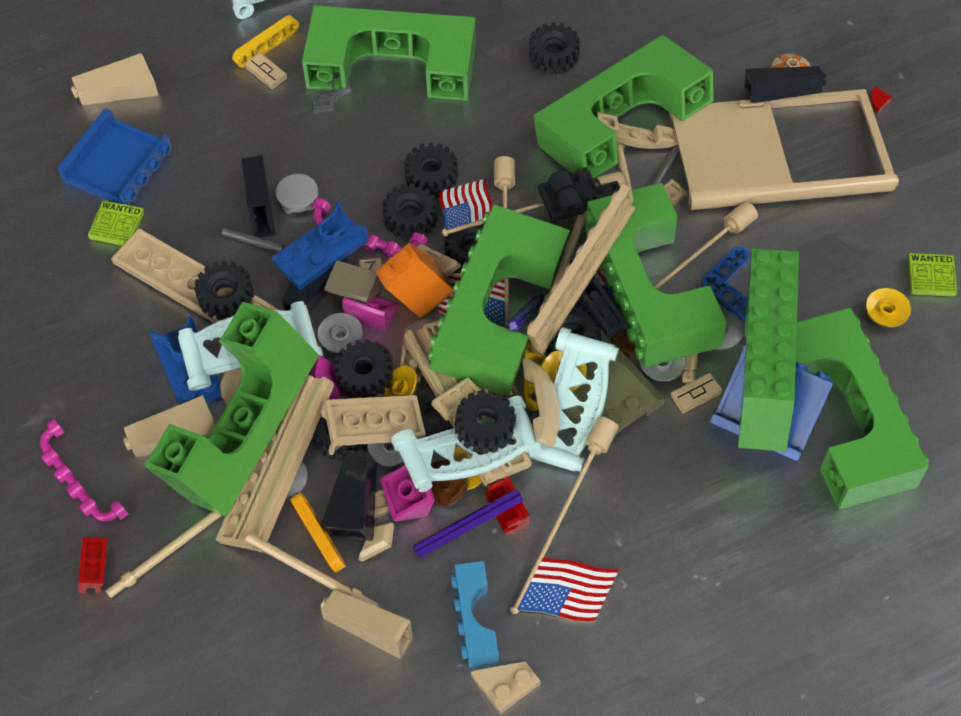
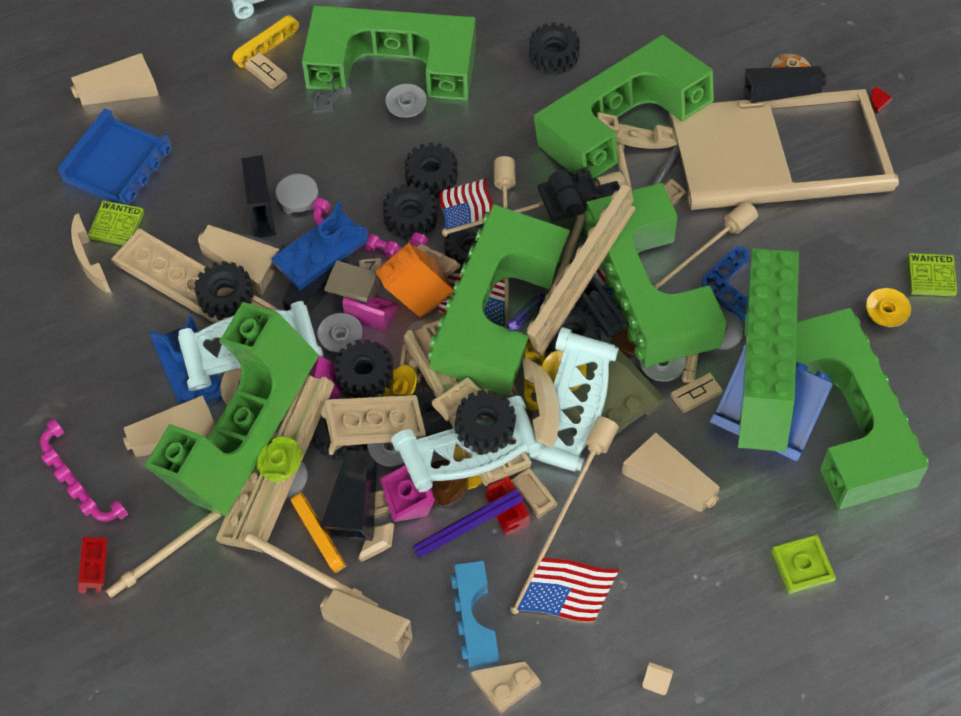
(94, 271): none -> tan slope
(250, 254): none -> tan slope
(279, 459): none -> lime tile
(406, 94): none -> light grey dish
(534, 492): none -> tan tile
(657, 678): none -> tan slope
(670, 473): none -> tan slope
(803, 563): none -> lime tile

